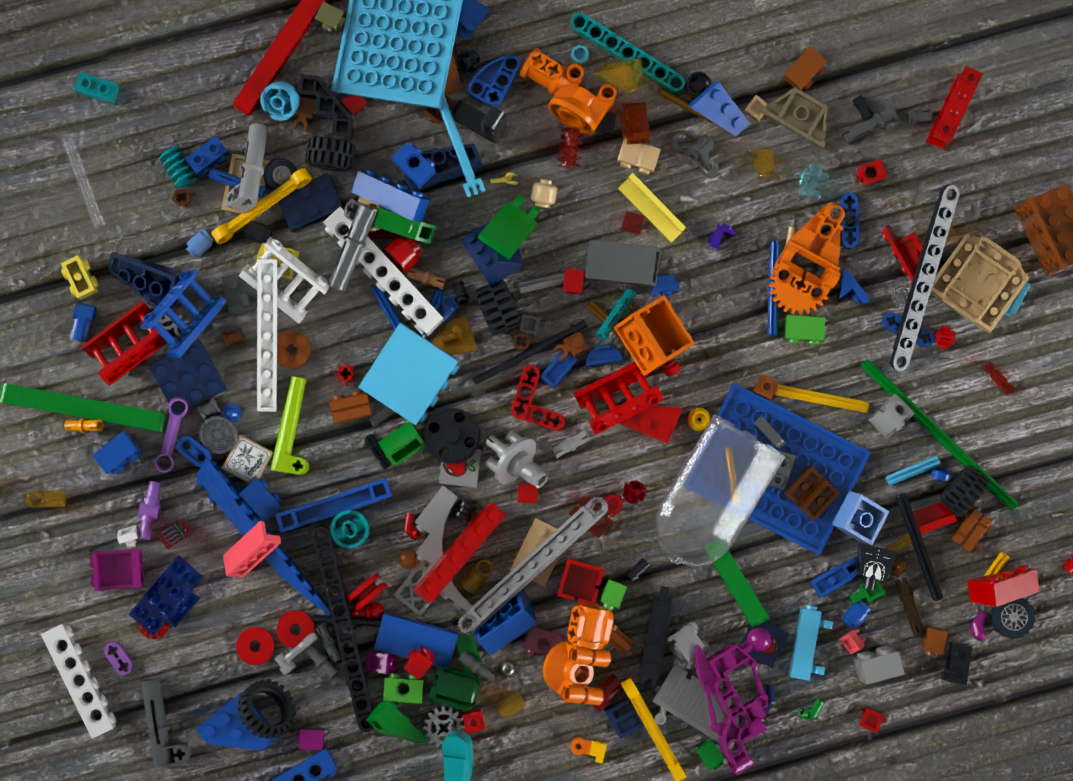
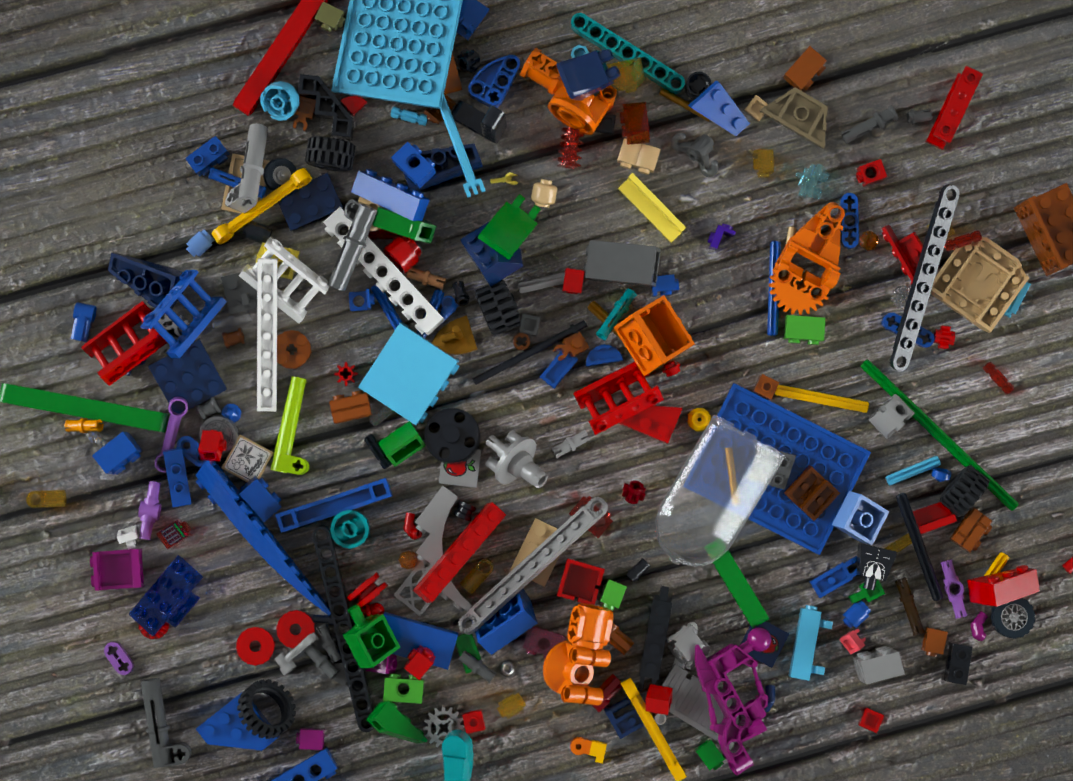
(60, 657): white brick -> none
(78, 274): light yellow brick -> none
(83, 183): clear axle -> none
(96, 88): teal brick -> none
(176, 167): teal piece -> none
(177, 477): none -> blue plate
(182, 192): reddish brown bush -> none
(211, 445): none -> red brick
(249, 551): coral panel -> none
(369, 300): none -> blue bracket
(370, 638): none -> green brick
(409, 116): none -> medium azure axle
(455, 688): dark green cylinder -> none
(527, 493): red tile -> none
(530, 409): red beam -> none
(587, 74): none -> dark blue hips
(614, 504): red tile -> none
(632, 223): clear red tile -> none
(658, 699): none -> red panel
(769, 432): dark grey beam -> none
(811, 712): green arm -> none
(847, 284): blue slope -> none
(862, 107): black pin -> none
(868, 240): none -> clear orange tile
(898, 568): dark orange plate -> none
(957, 598): none -> medium lavender pin
(963, 240): none -> clear red axle

